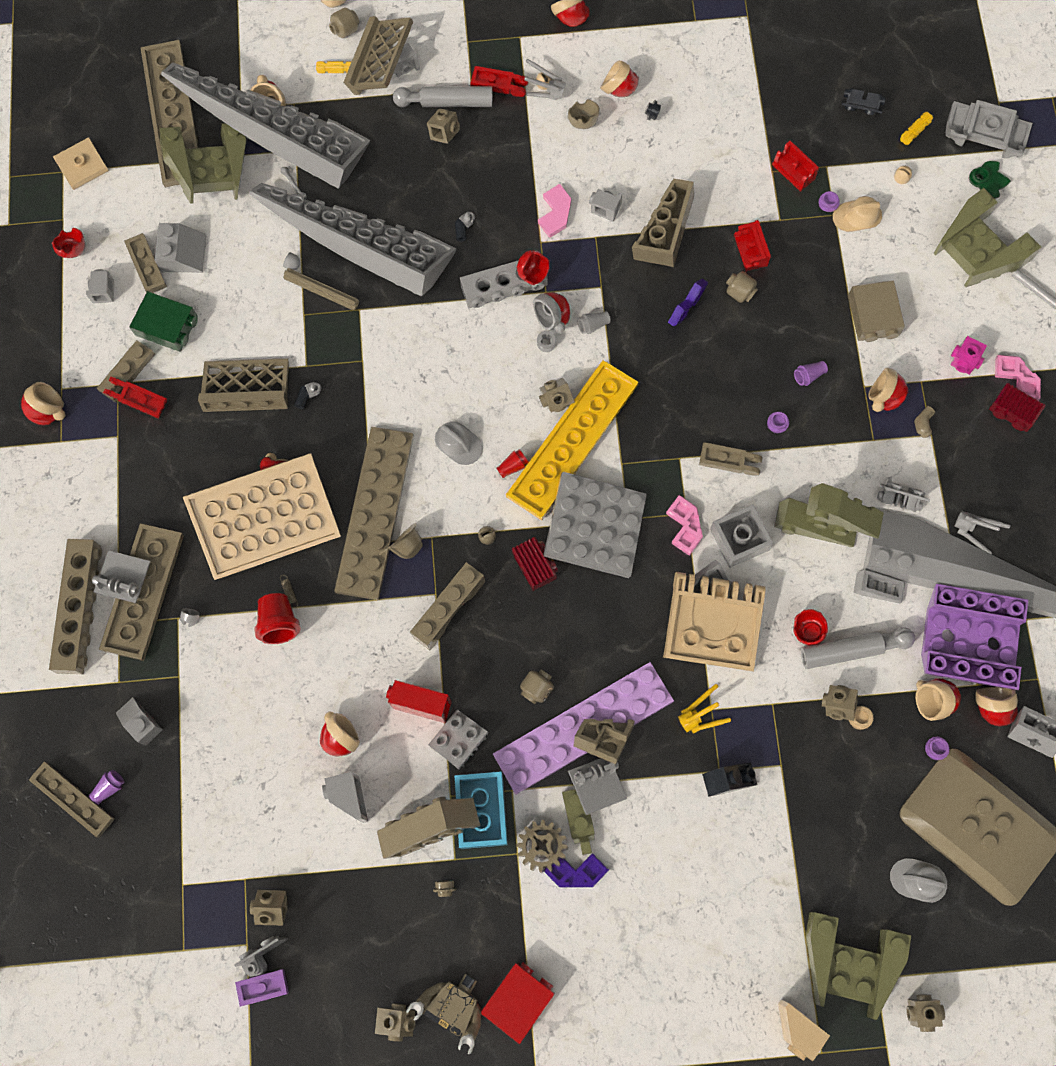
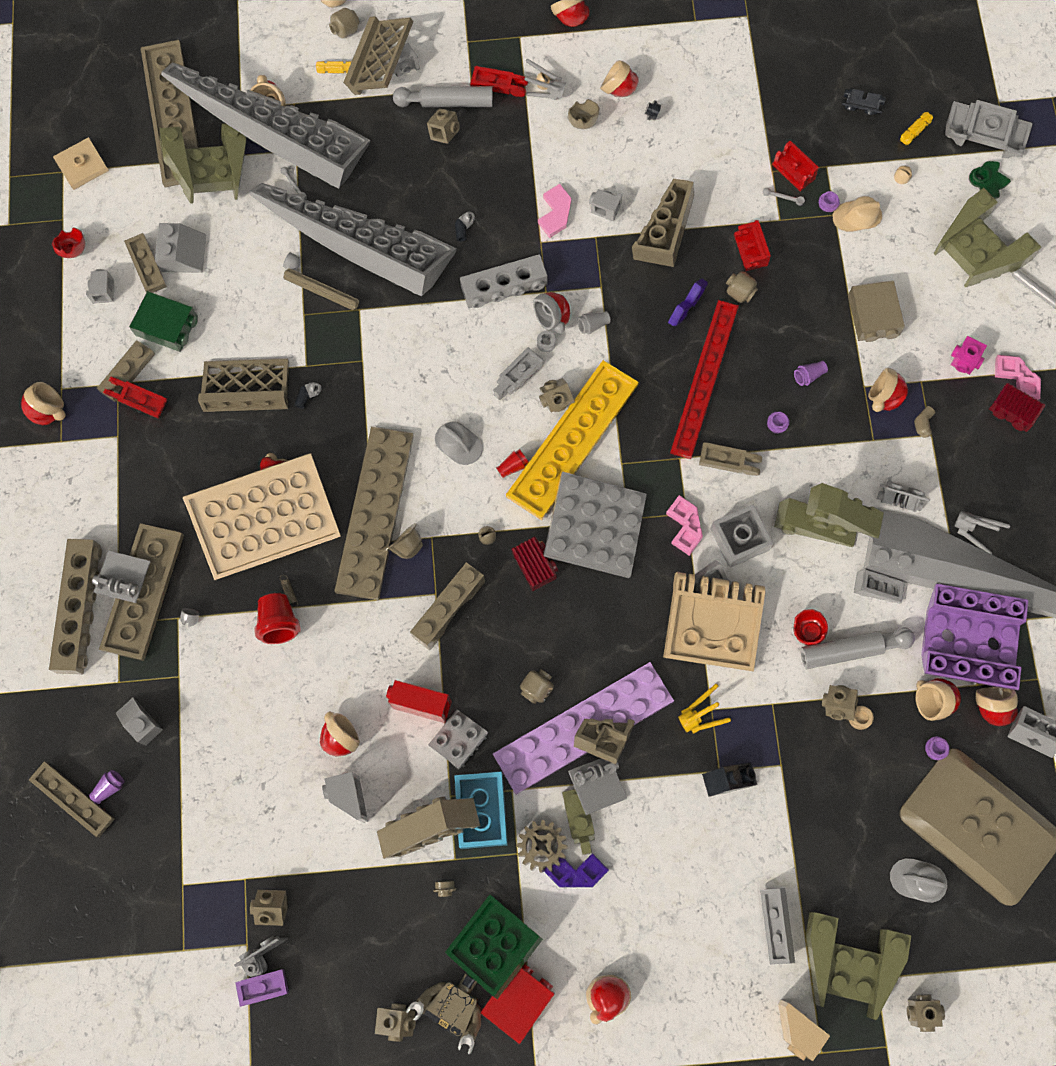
(493, 946): none -> dark green plate
(518, 373): none -> light grey hinge
(532, 267): red hair -> none
(607, 998): none -> red piece
(704, 380): none -> red tile
(777, 926): none -> light grey plate
(799, 201): none -> light grey hinge

